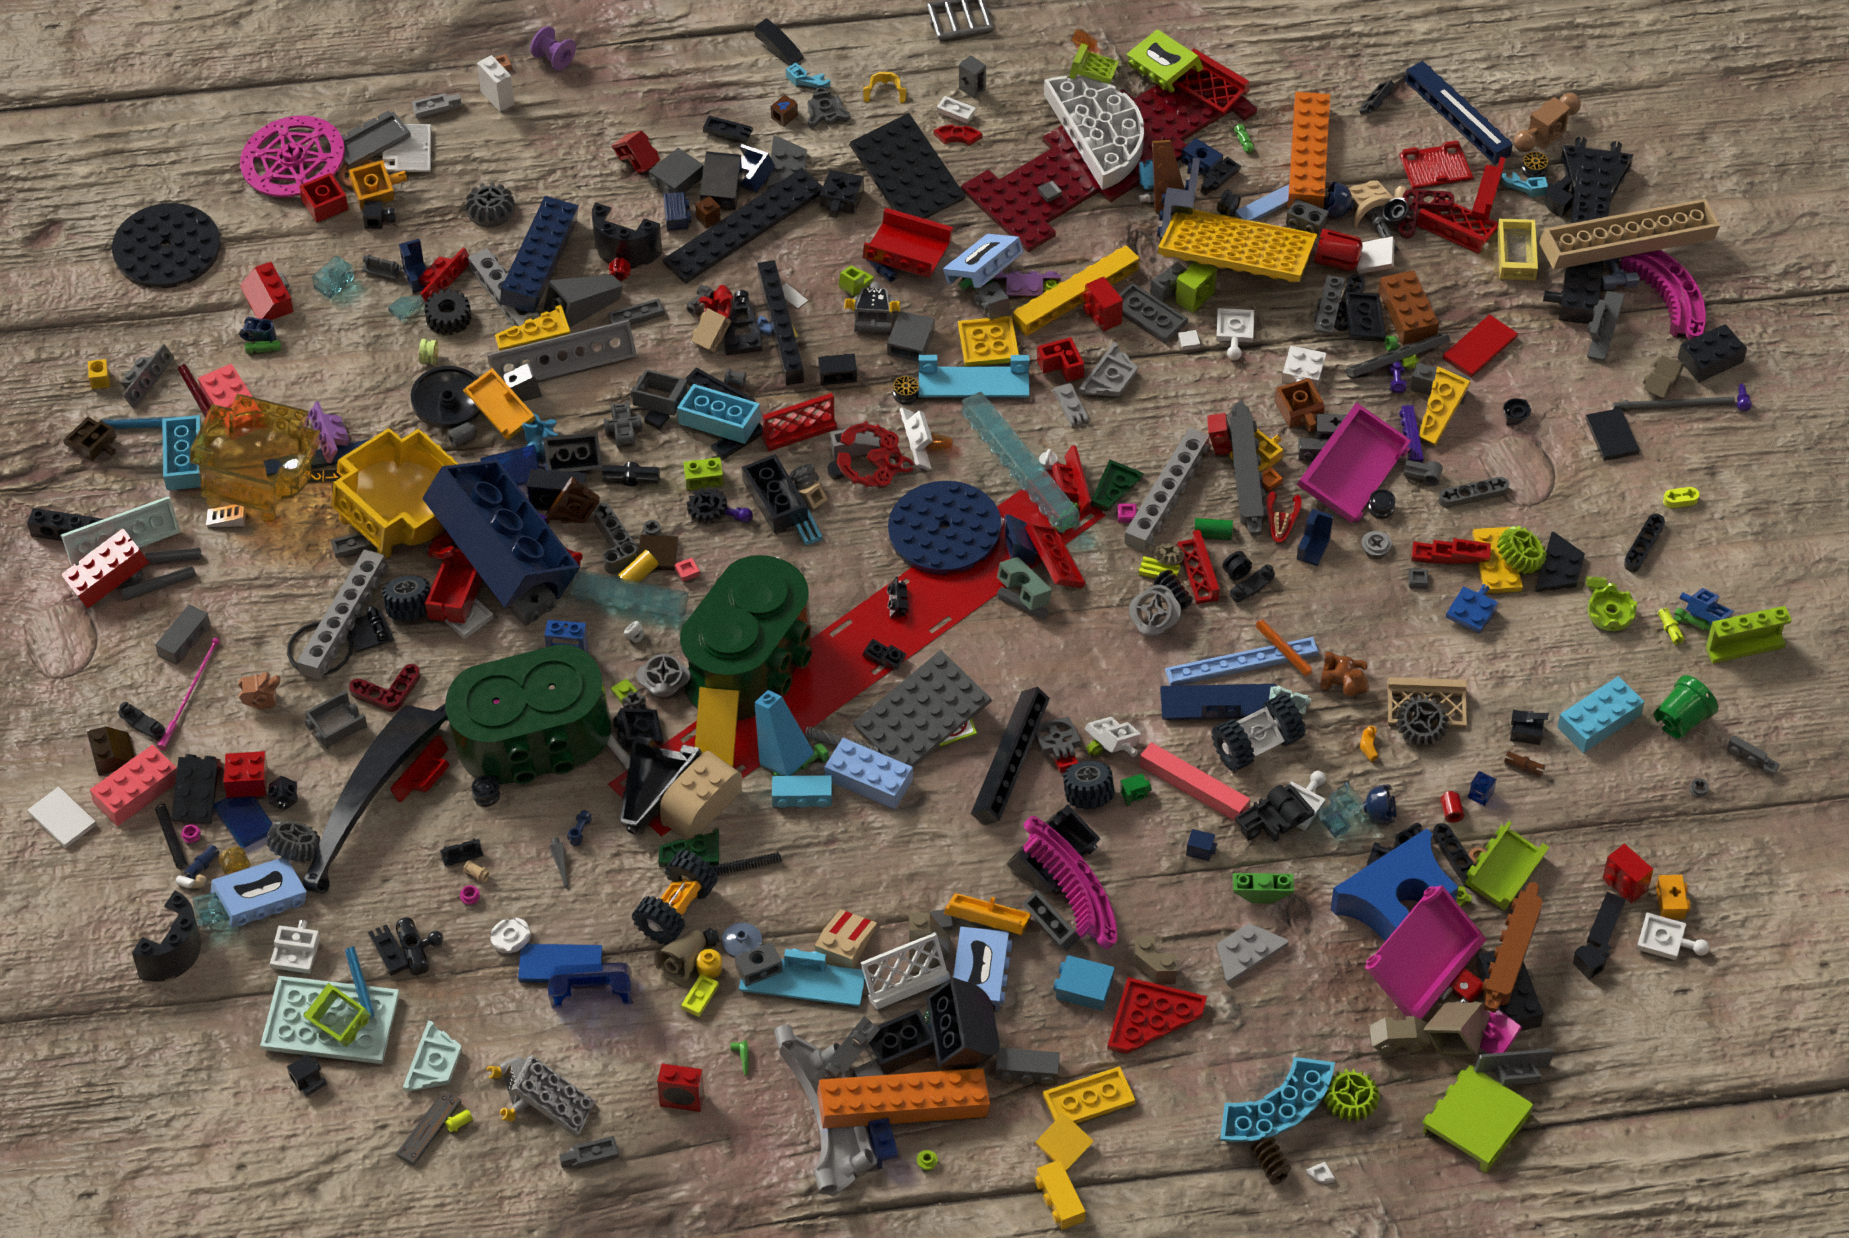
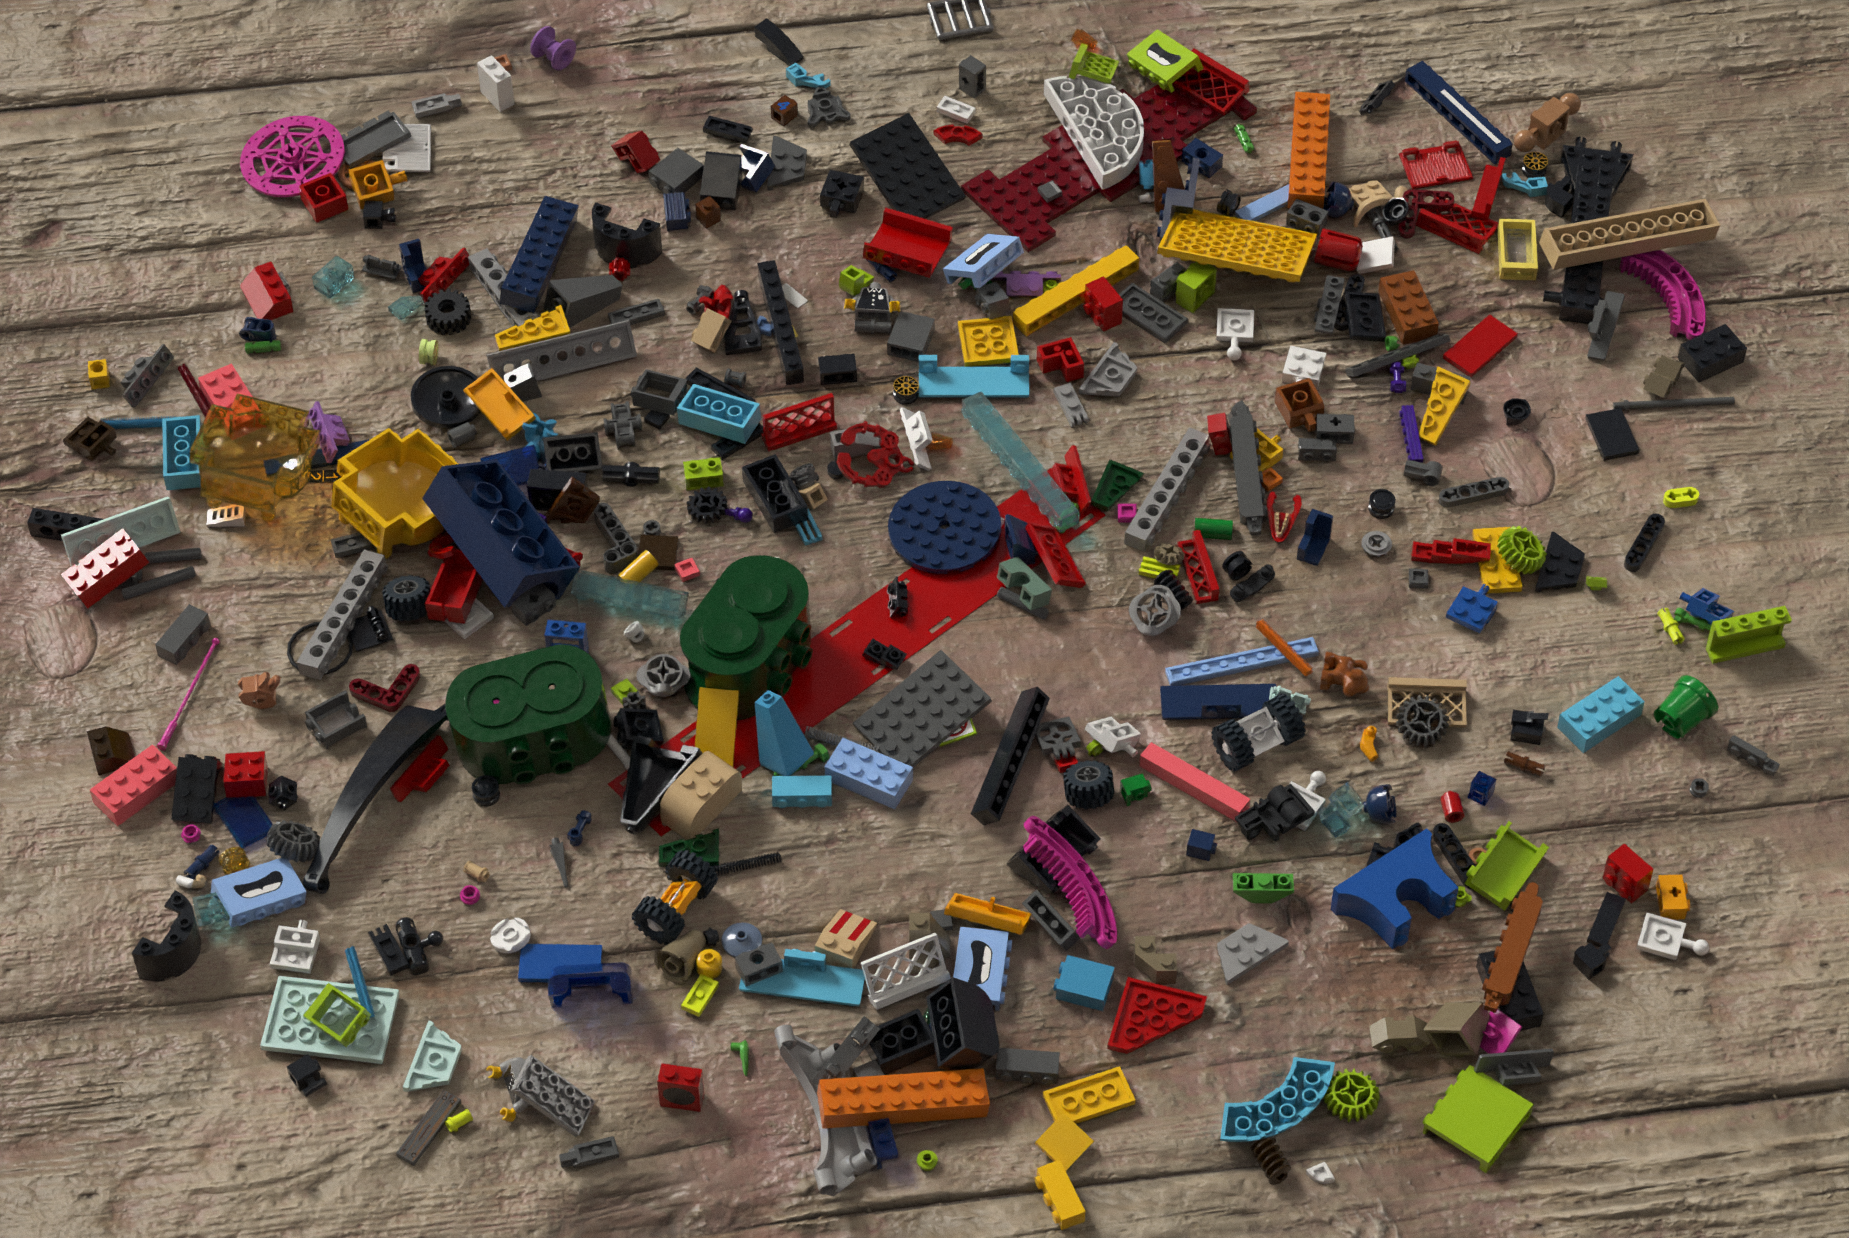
(61, 817): white tile -> none
(140, 721): black piece -> none
(146, 262): black plate -> none
(169, 828): black piece -> none
(462, 852): black hinge -> none
(487, 208): dark grey gear -> none
(743, 225): black plate -> none
(884, 77): yellow helmet -> none
(1048, 459): white tile -> none
(1189, 340): white tile -> none
(1219, 175): black hinge -> none
(1354, 463): dark pink windscreen -> none
(1425, 952): dark pink windscreen -> none
(1464, 986): red piece -> none
(1614, 599): lime plate -> none
(1618, 276): sand blue bar -> none
(1744, 402): dark purple bar -> none

